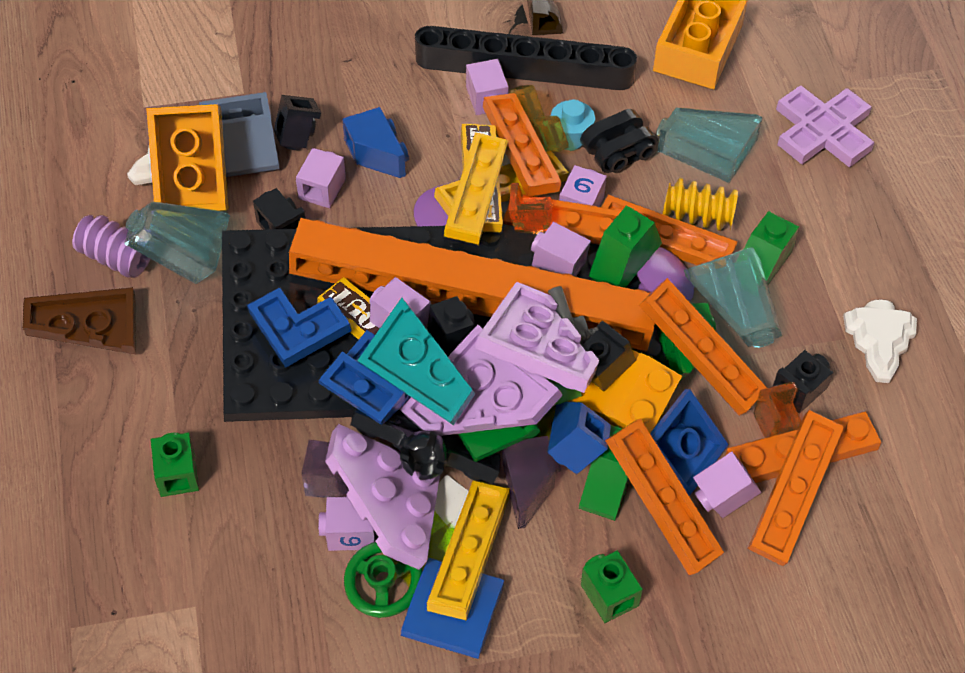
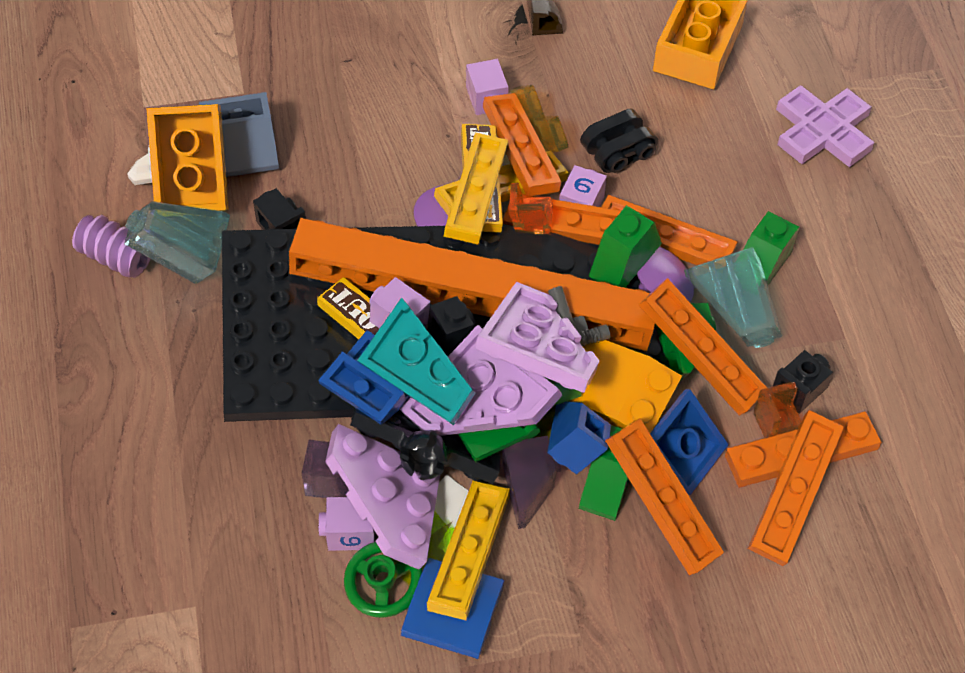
(84, 318): reddish brown wing -> none
(174, 464): green brick -> none
(296, 121): black brick -> none
(297, 334): blue plate -> none
(321, 177): lavender brick -> none
(374, 142): blue slope -> none
(527, 57): black beam -> none
(560, 250): lavender brick -> none
(575, 119): medium azure piece -> none
(610, 586): green brick -> none
(612, 352): black brick -> none
(700, 204): yellow piece -> none
(709, 139): clear light blue slope -> none
(725, 486): lavender brick -> none
(881, 336): white rock -> none

